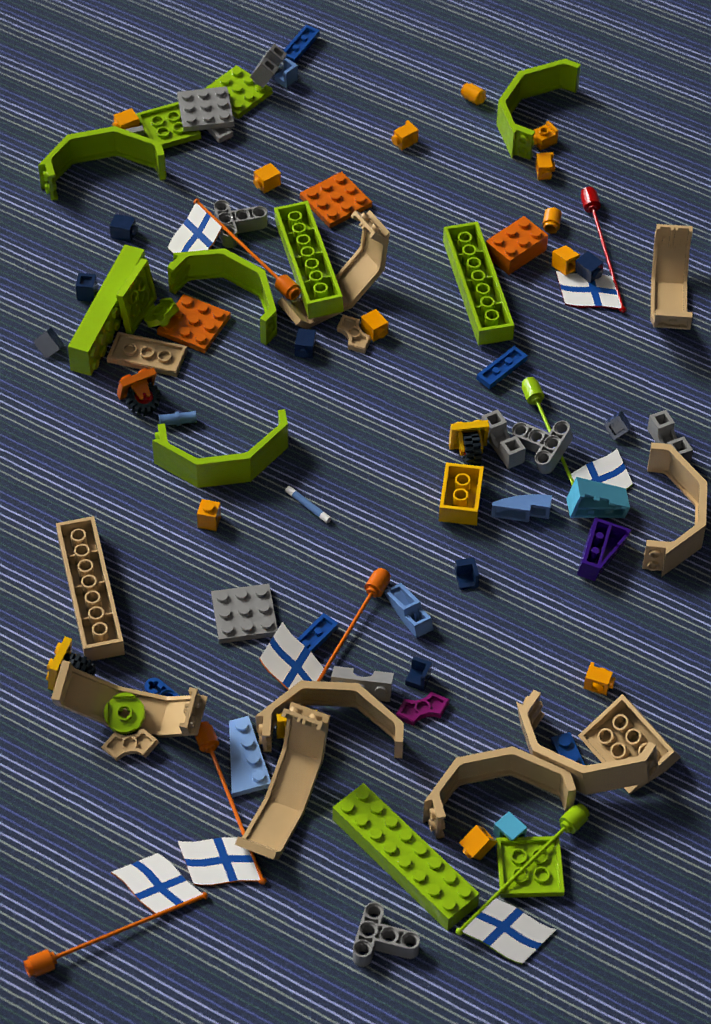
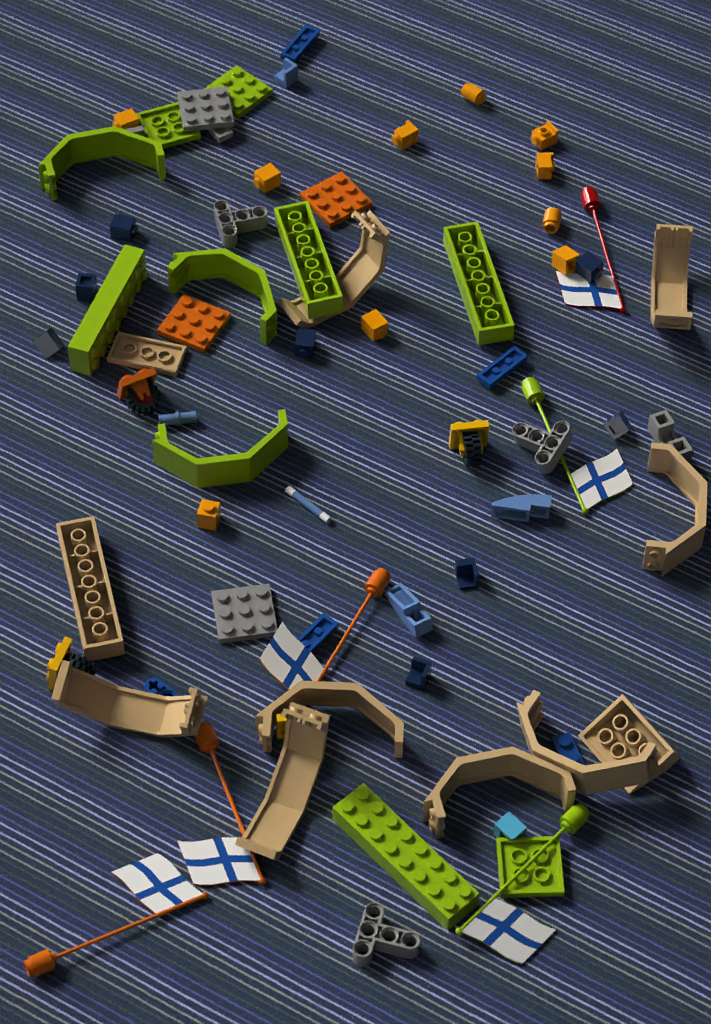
(117, 722): lime plate -> none
(122, 745): tan tile -> none
(136, 296): lime plate -> none
(160, 313): lime plate -> none
(201, 232): flag -> none
(246, 759): light blue wing -> none
(268, 65): light grey arch -> none
(357, 339): tan tile -> none
(378, 684): light grey arch -> none
(430, 706): magenta tile -> none
(461, 493): yellow brick -> none
(477, 843): light orange brick -> none
(508, 449): light grey arch -> none
(516, 245): orange brick -> none
(526, 84): lime panel -> none
(597, 500): medium azure wedge -> none
(598, 680): light orange brick -> none
(601, 546): dark purple wedge -> none

